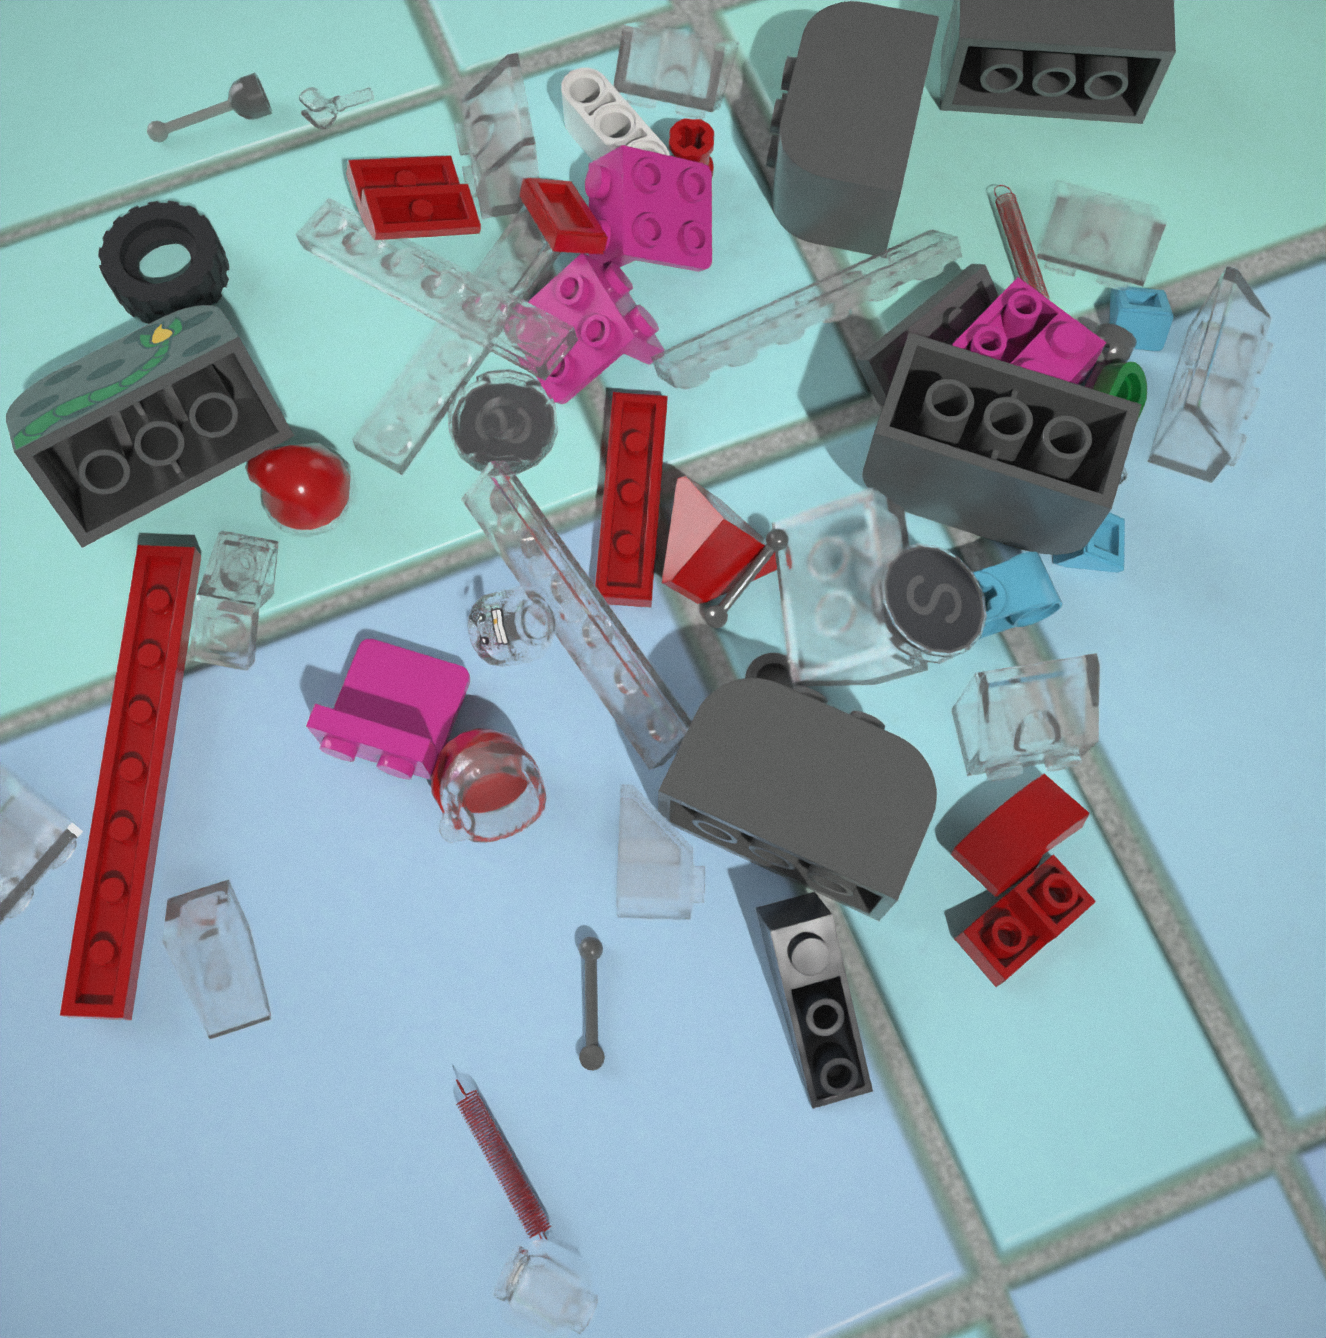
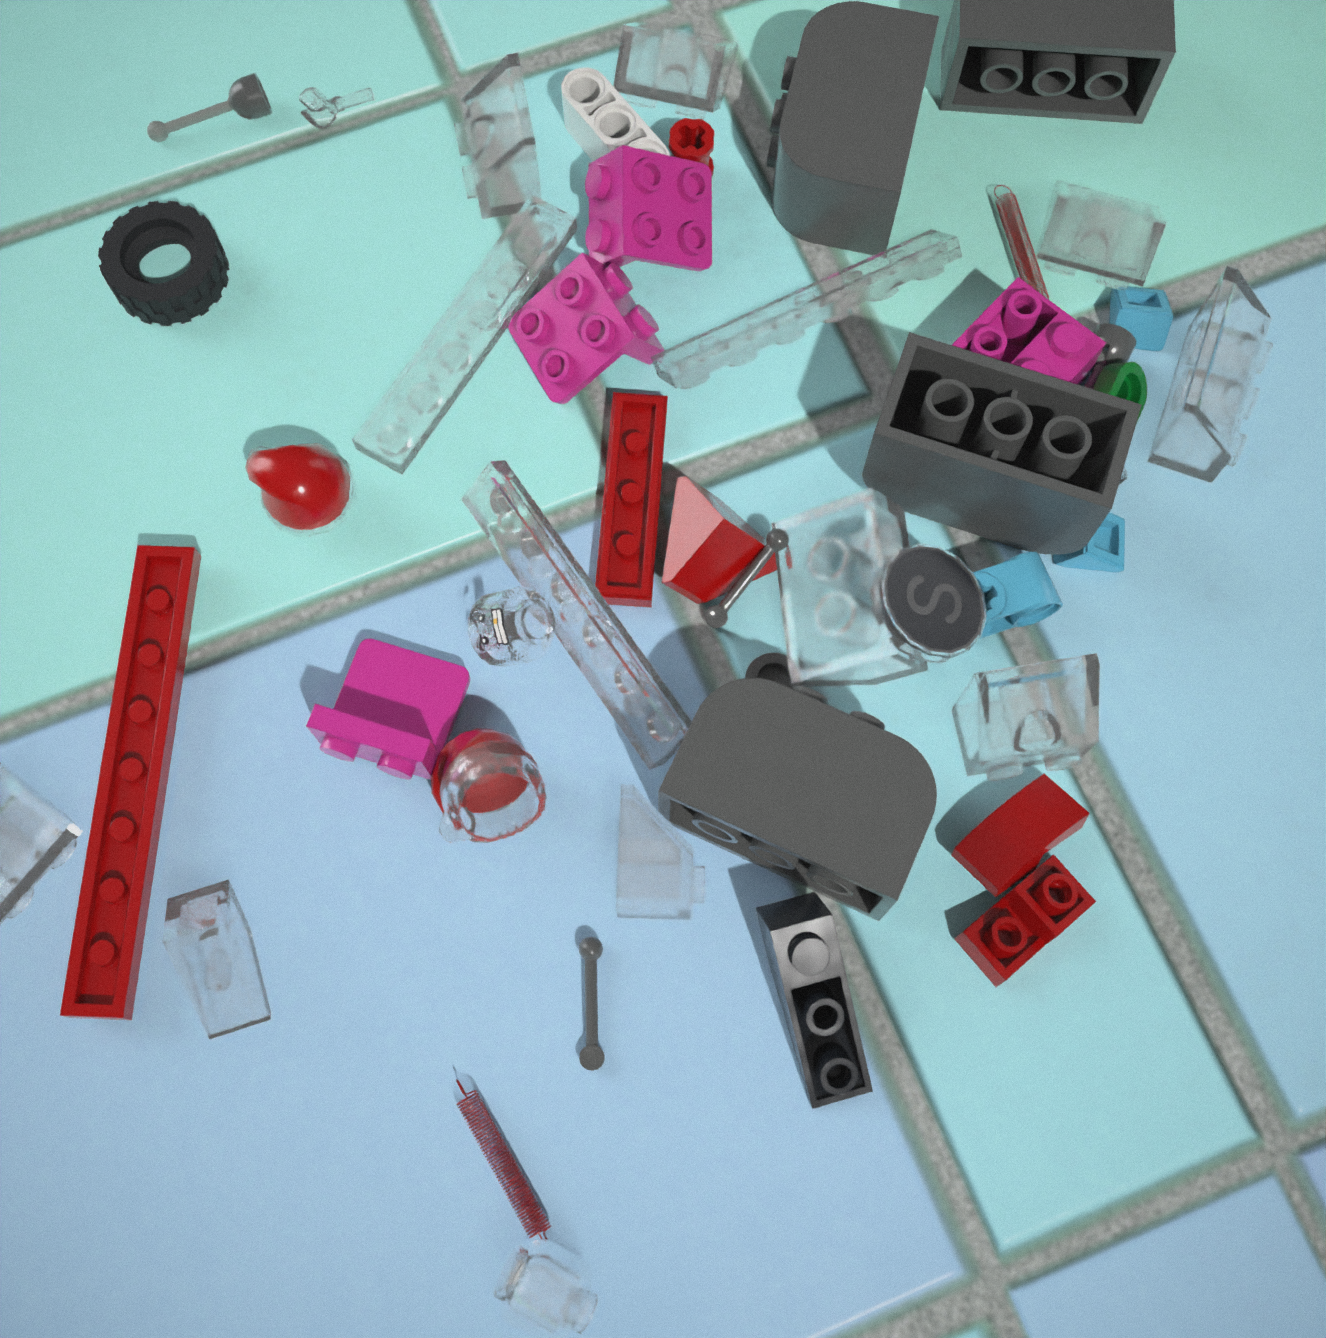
(144, 421): dark grey brick -> none
(229, 600): clear slope -> none
(412, 197): red slope -> none
(440, 290): clear plate -> none
(503, 419): clear tile -> none
(563, 216): red tile -> none
(940, 318): dark grey plate -> none

